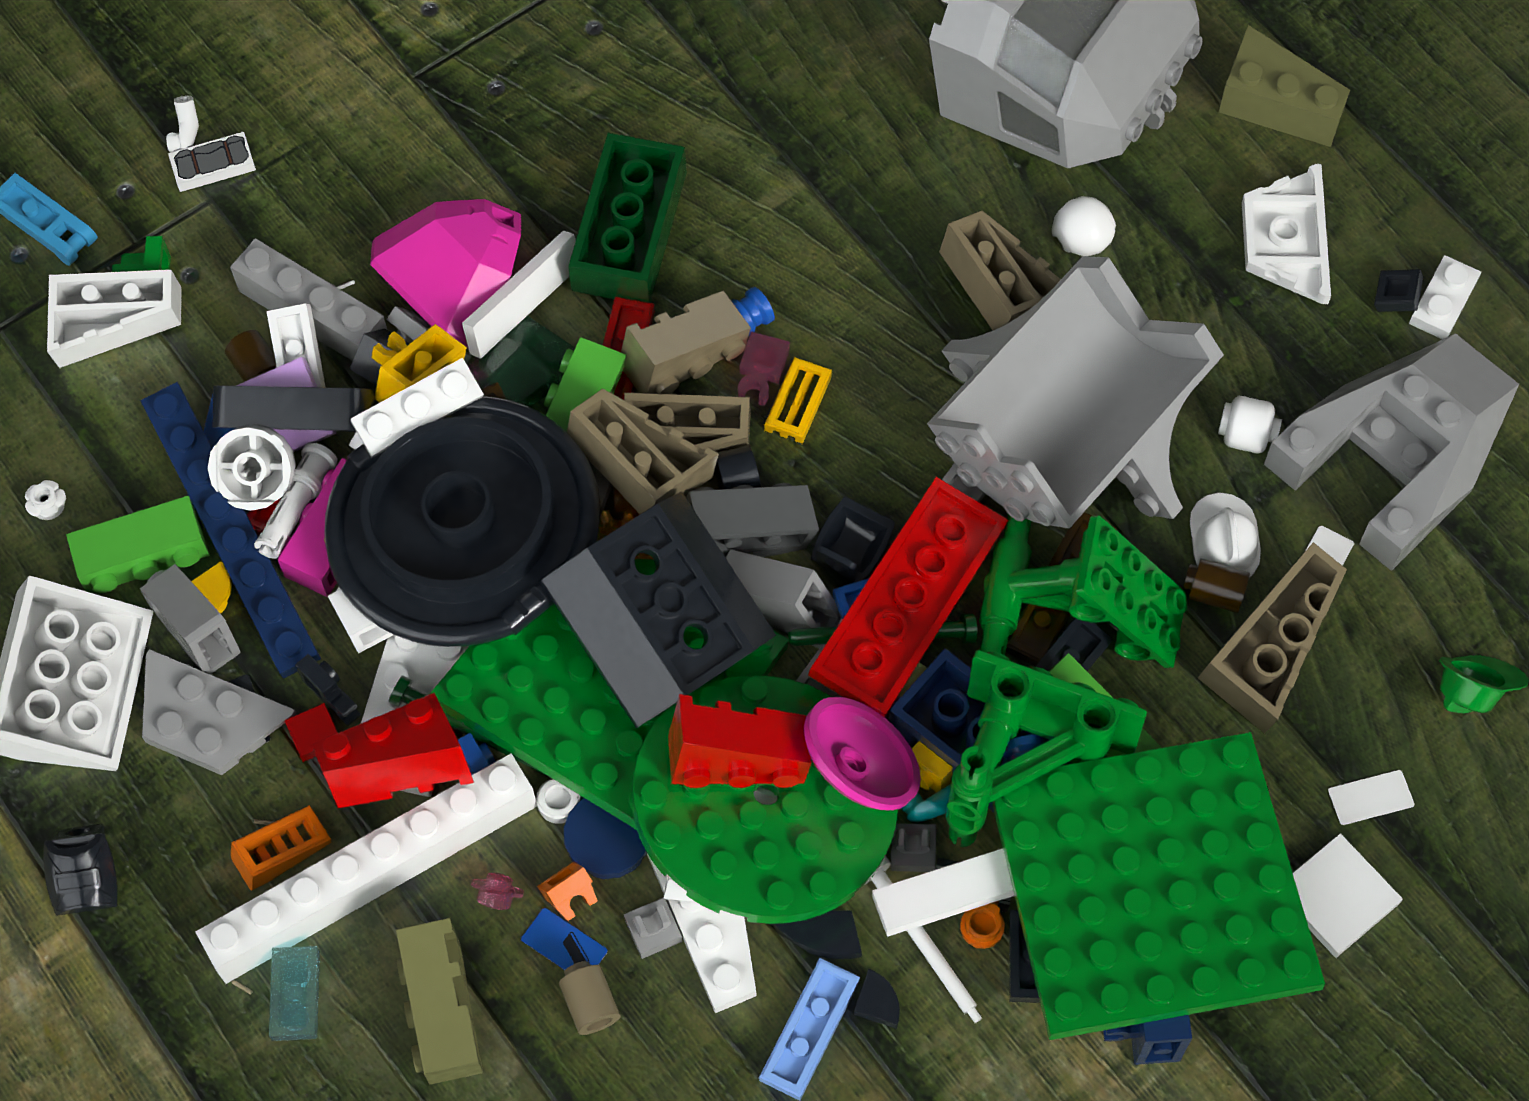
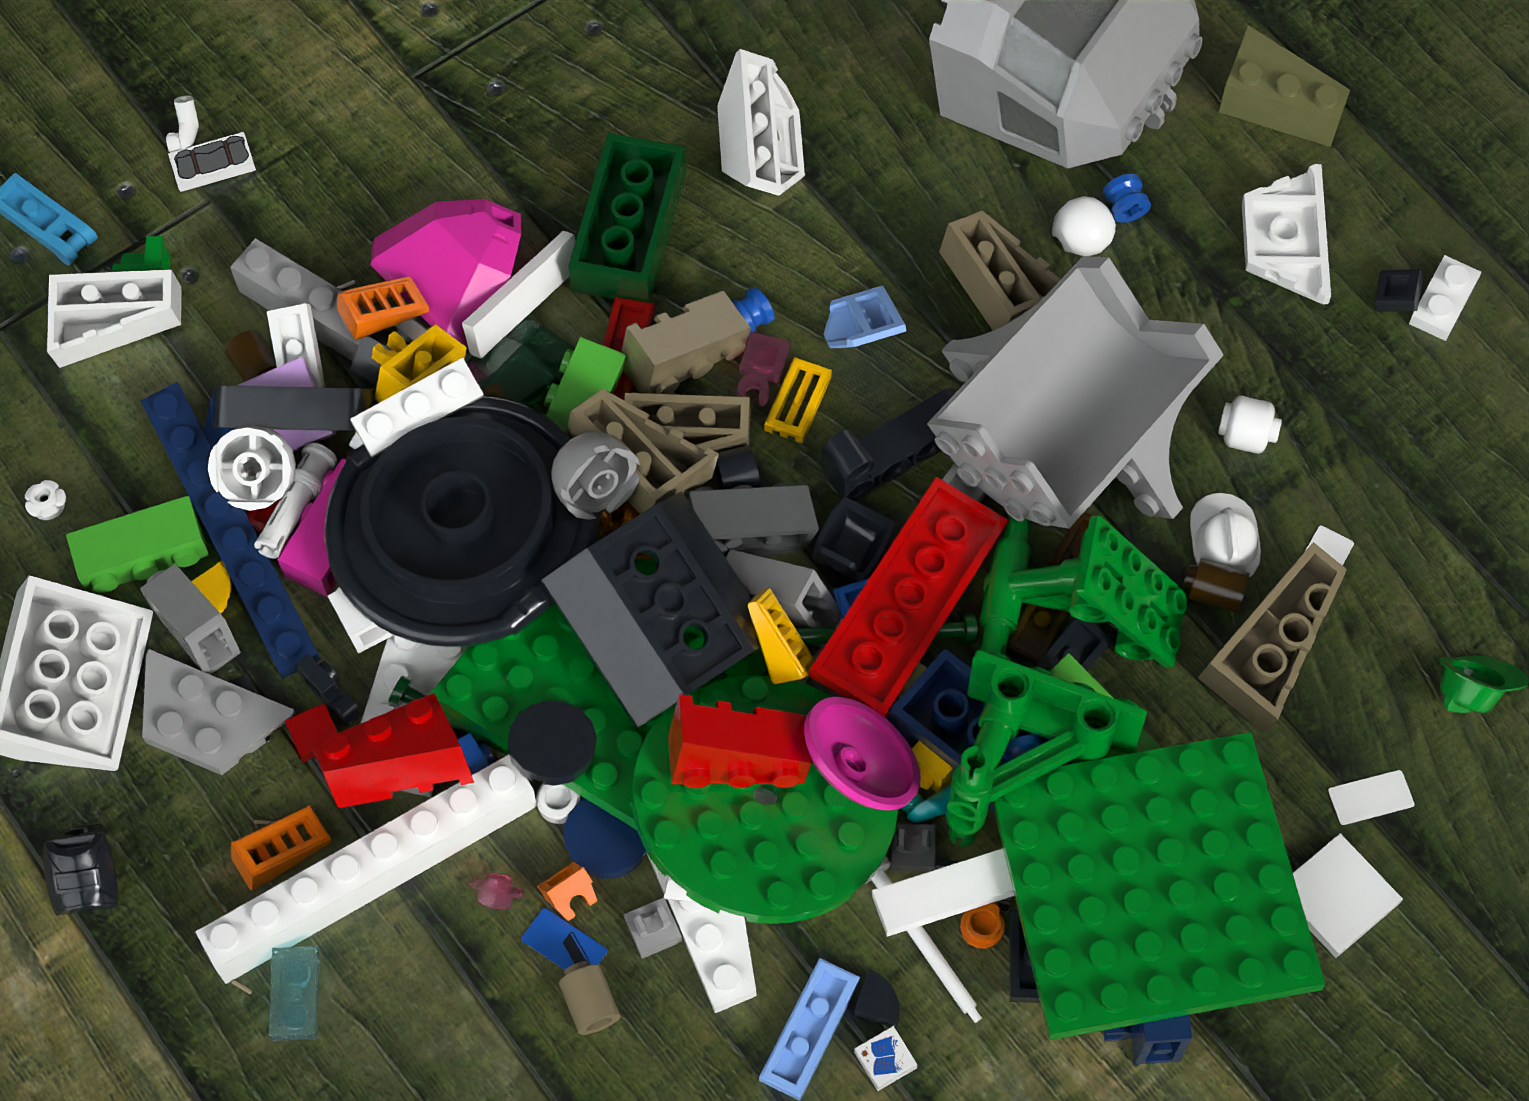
(362, 324): none -> orange slope
(438, 1002): olive wedge -> none
(552, 742): none -> black tile
(594, 474): none -> light grey cylinder
(759, 126): none -> white wedge
(780, 642): none -> yellow slope
(826, 936): black tile -> none
(862, 319): none -> light blue slope
(866, 464): none -> black beam
(885, 1058): none -> white tile
(1126, 198): none -> blue wheel
(1421, 421): light grey wedge -> none

